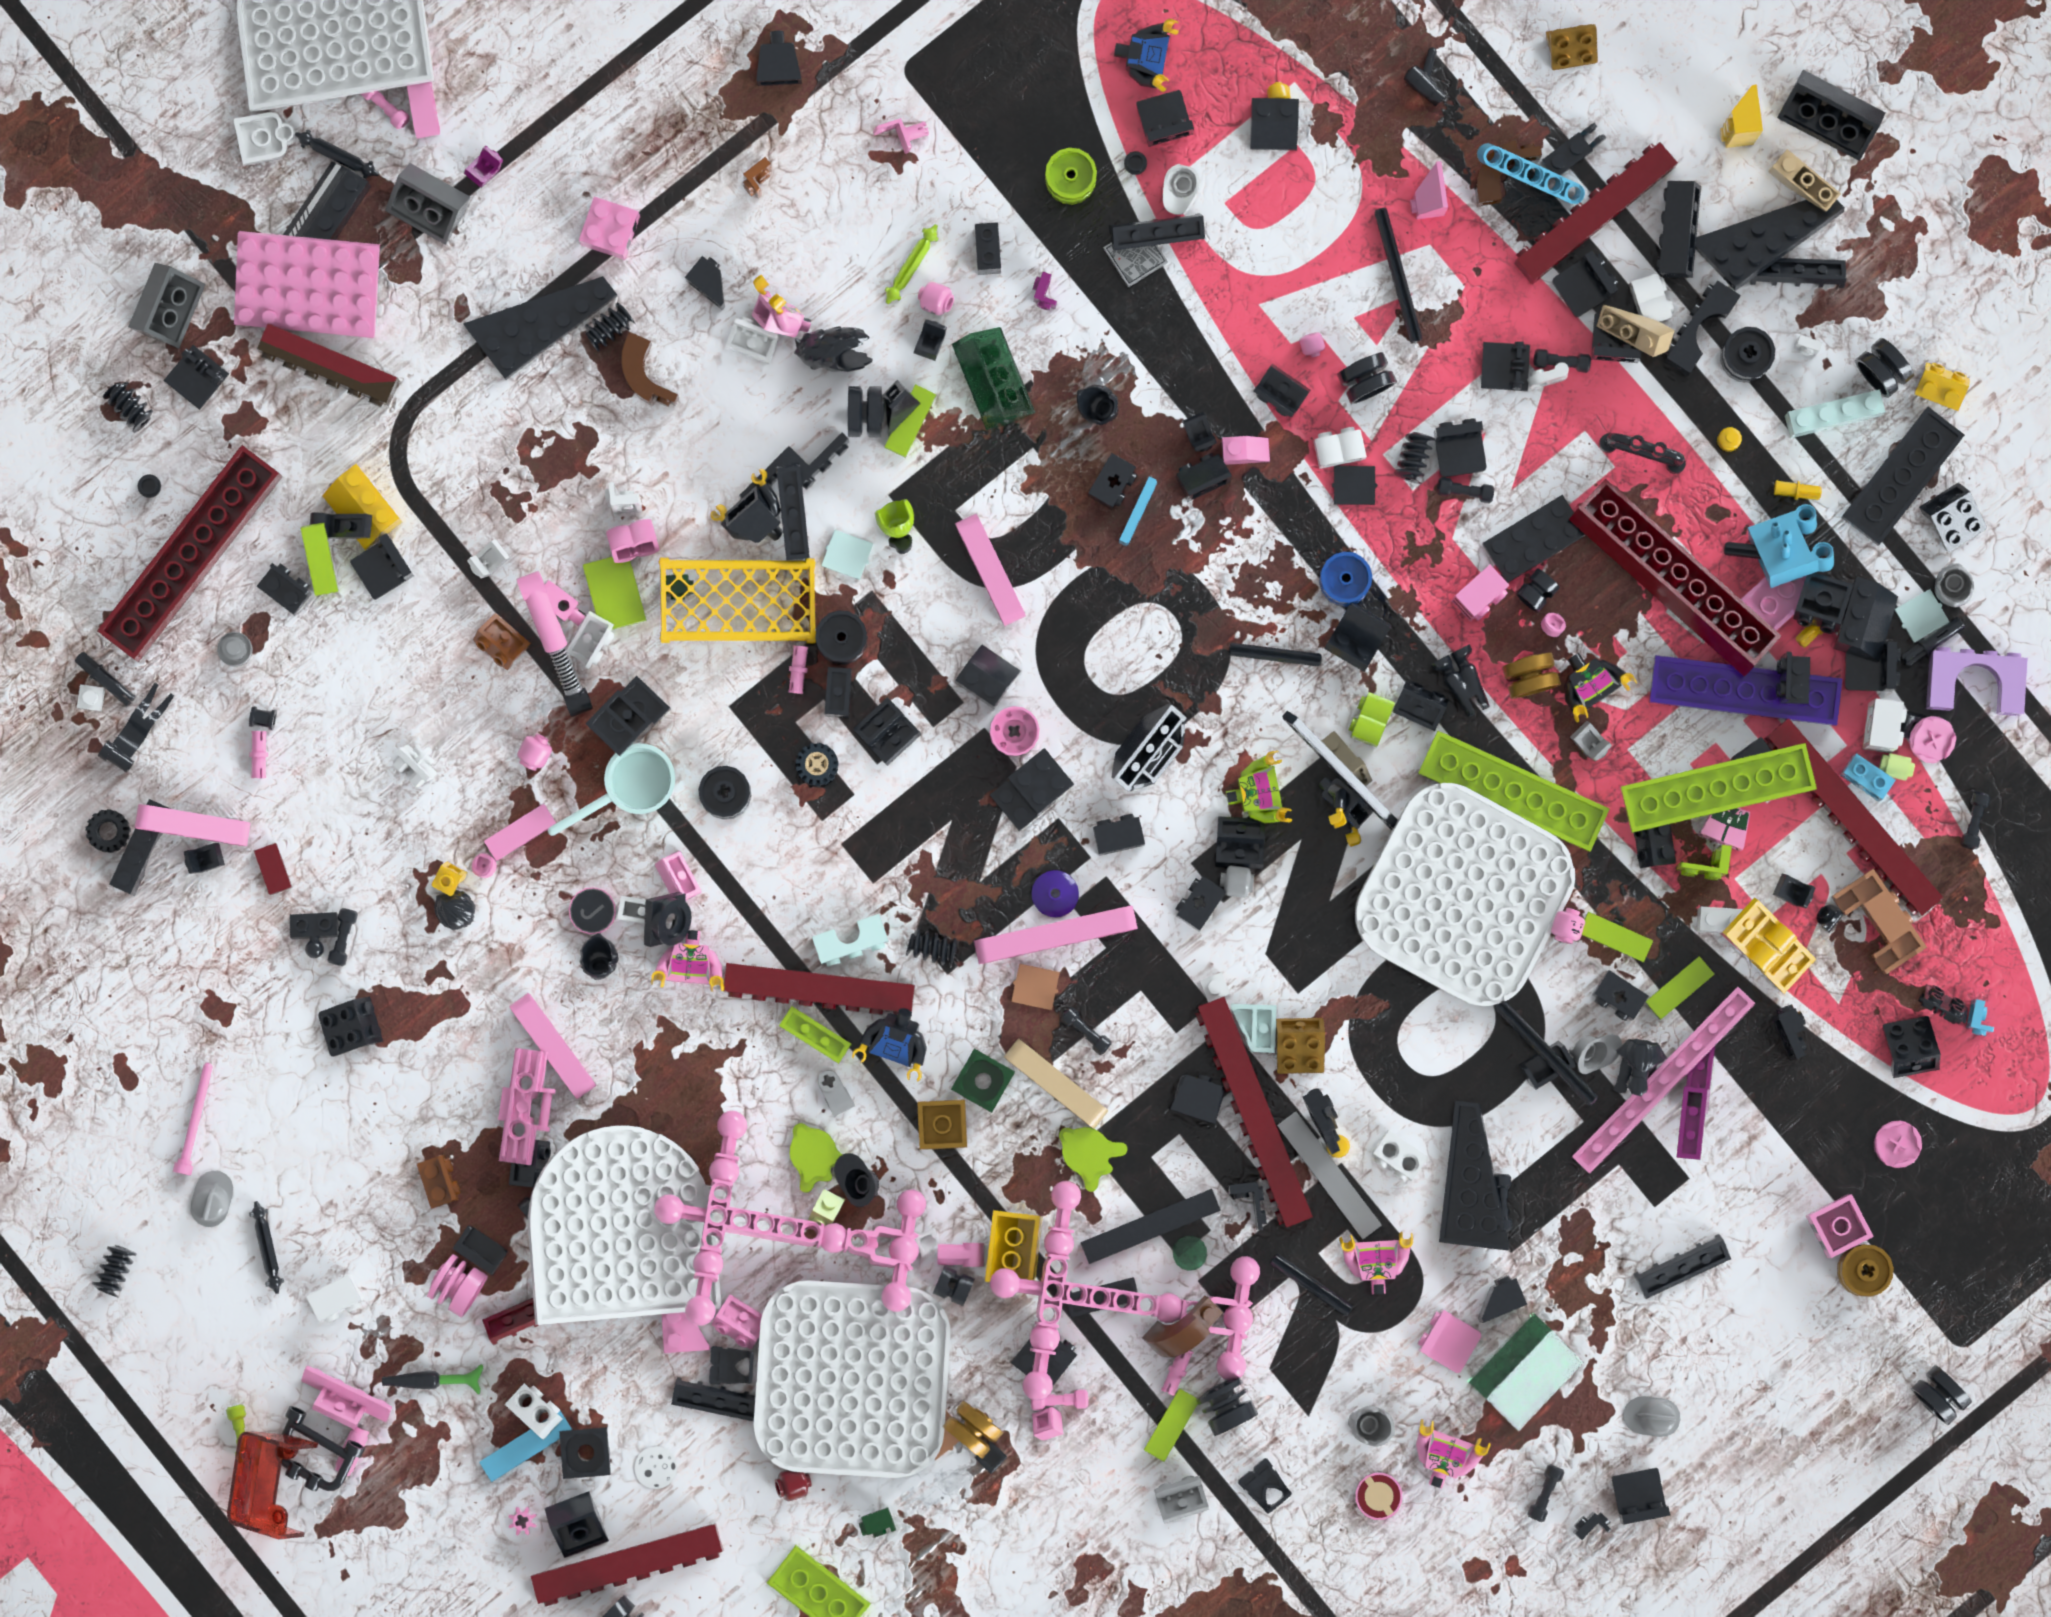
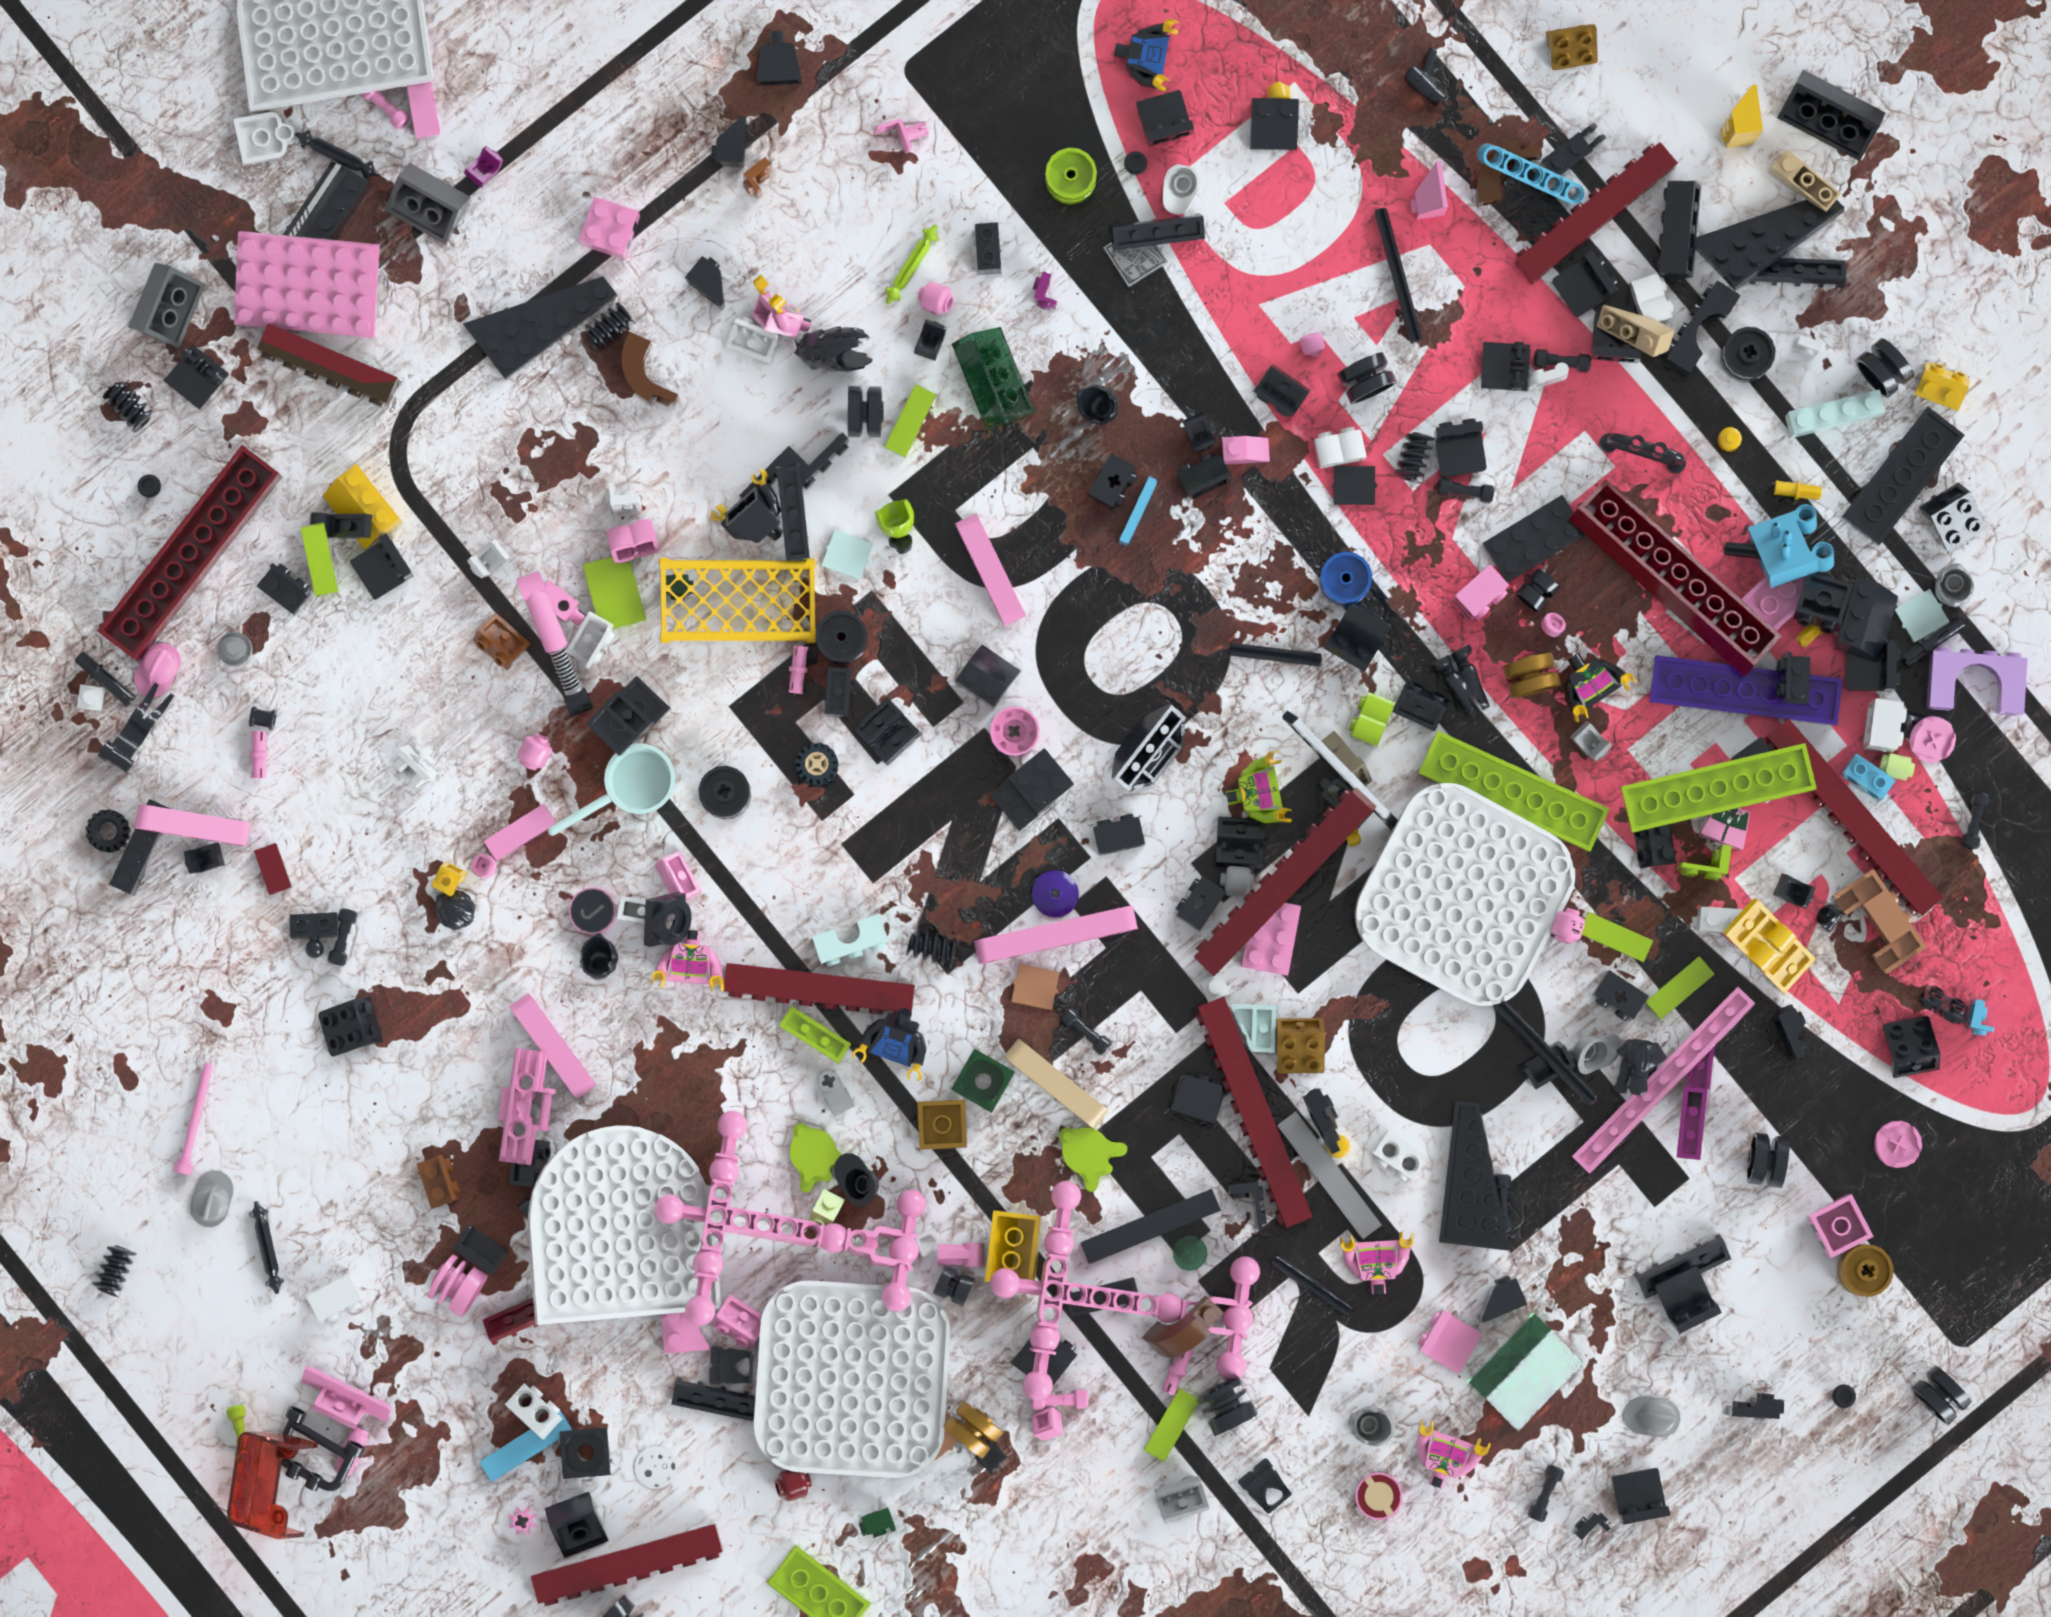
(159, 666): none -> bright pink piece
(433, 1379): black piece -> none
(731, 145): none -> black slope
(898, 405): black slope -> none
(1274, 942): none -> bright pink plate
(1285, 881): none -> dark red brick
(1686, 1299): none -> black bracket
(1761, 1407): none -> black plate
(1768, 1160): none -> black wheel
(1843, 1396): none -> black plate

